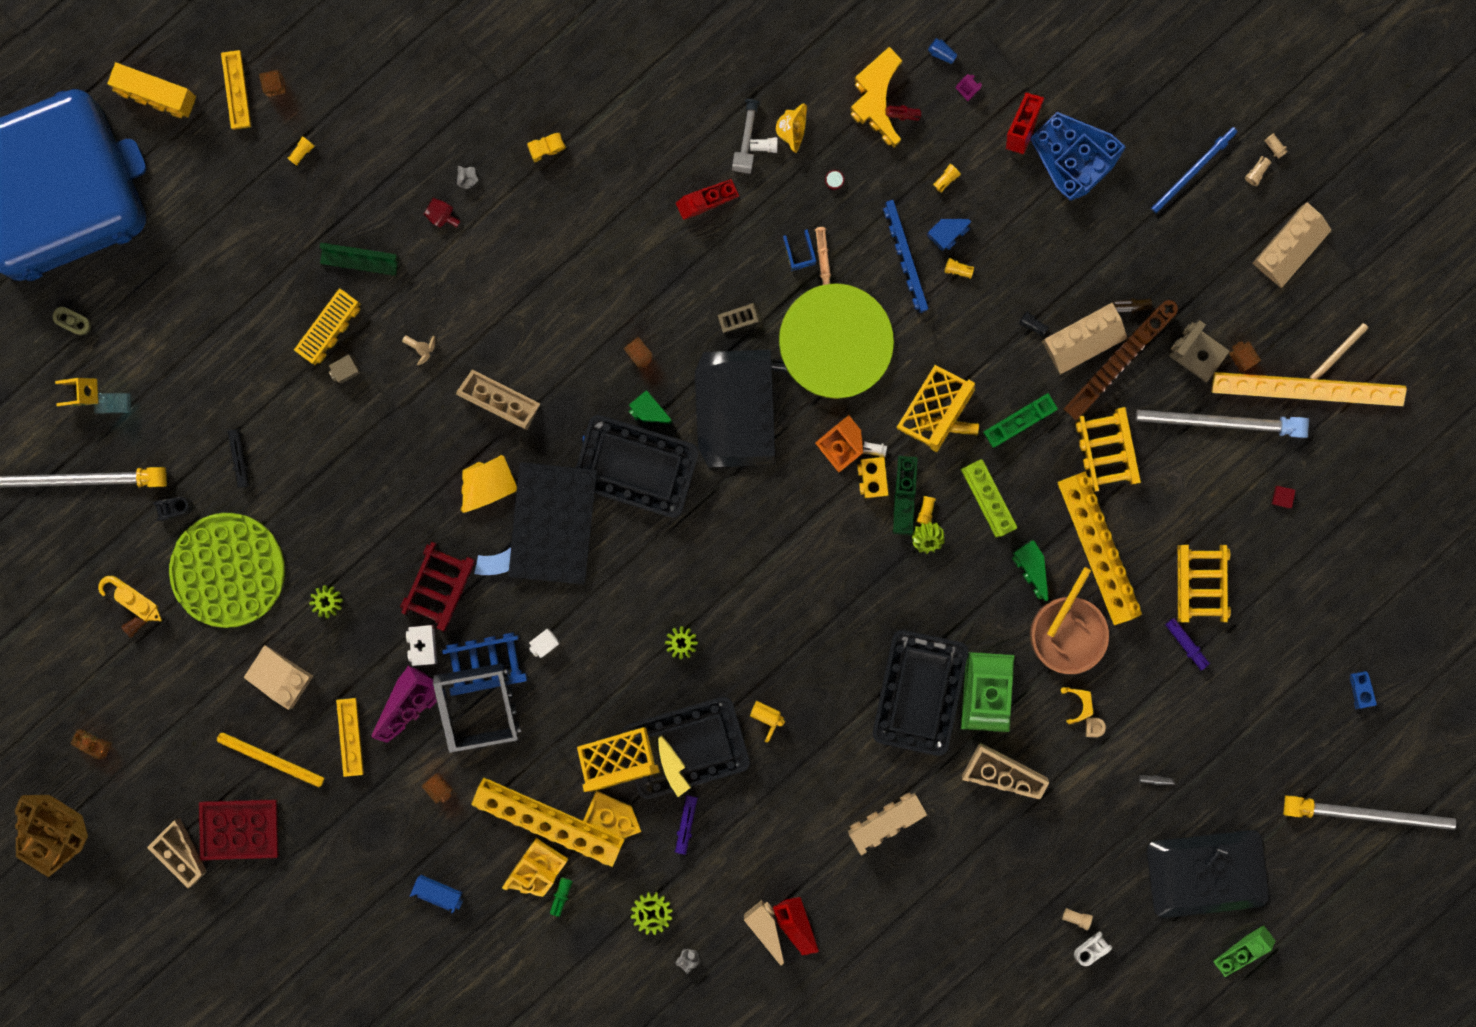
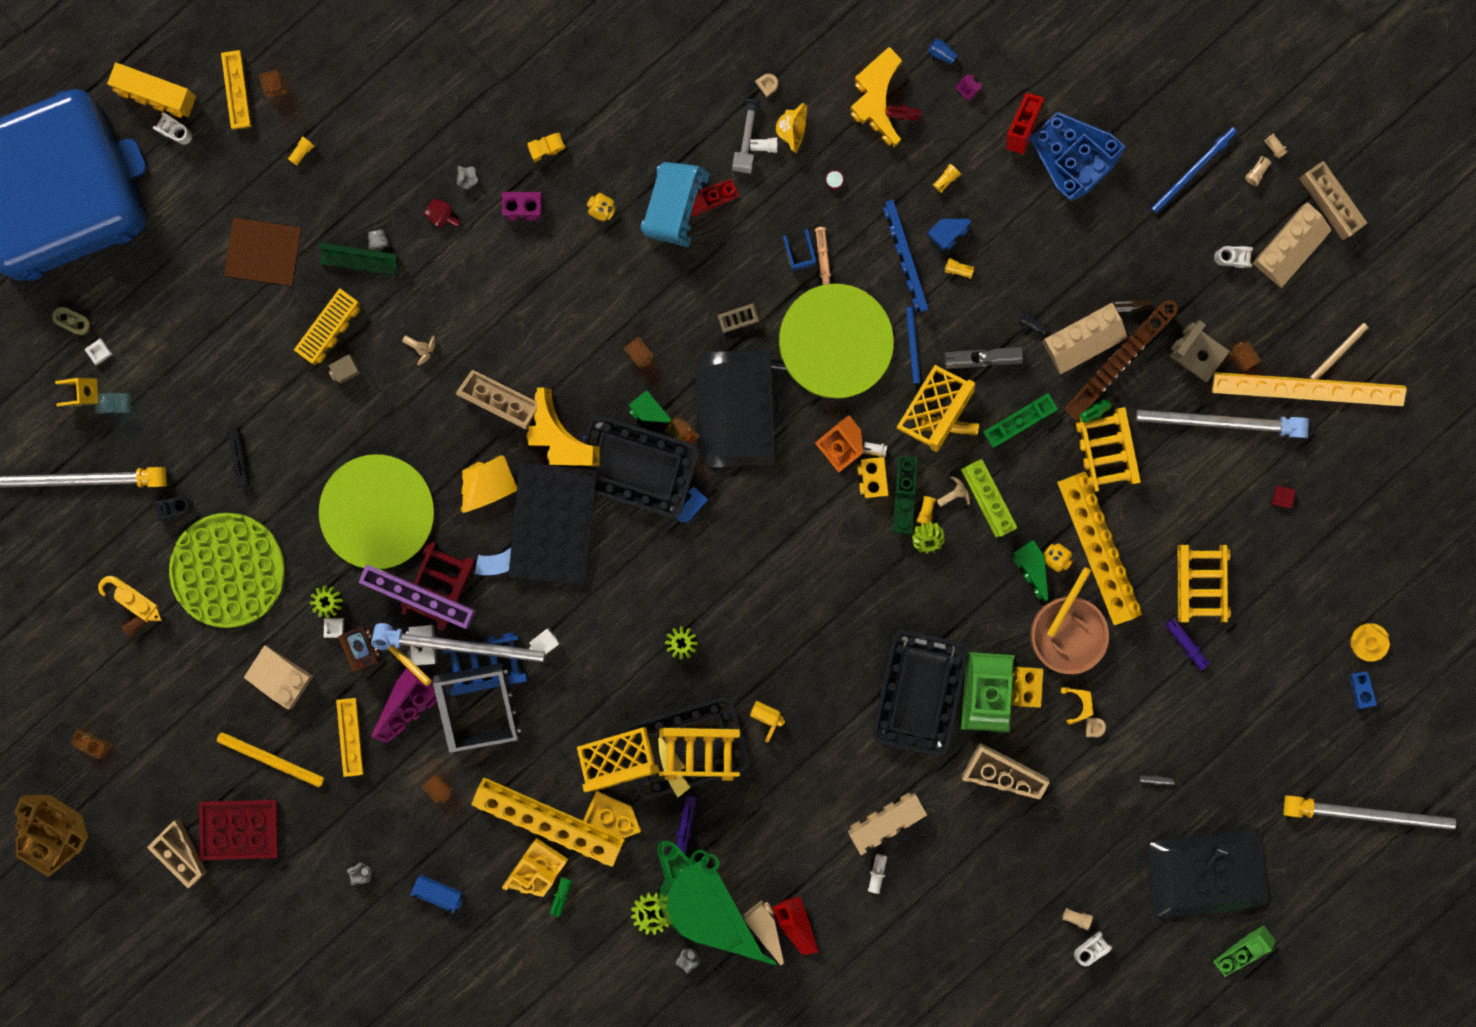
(98, 351): none -> white tile
(170, 128): none -> white piece
(262, 251): none -> reddish brown piece
(333, 627): none -> white tile
(359, 648): none -> slope
(359, 874): none -> light grey arm
(376, 511): none -> lime tile
(377, 240): none -> light grey arm
(385, 636): none -> flat silver piece
(410, 665): none -> yellow bar
(417, 596): none -> medium lavender brick
(522, 200): none -> magenta brick
(549, 431): none -> yellow arch
(601, 207): none -> yellow head
(673, 202): none -> dark azure windscreen
(681, 430): none -> clear orange brick
(692, 505): none -> blue leg
(701, 906): none -> green piece
(708, 736): none -> yellow fence
(768, 84): none -> tan tile
(877, 873): none -> white axle
(913, 345): none -> blue bar
(959, 491): none -> tan plant
(996, 357): none -> dark grey piece
(1031, 687): none -> yellow brick
(1058, 557): none -> yellow head
(1095, 411): none -> green axle
(1238, 256): none -> white piece
(1333, 200): none -> tan slope
(1370, 642): none -> yellow tile

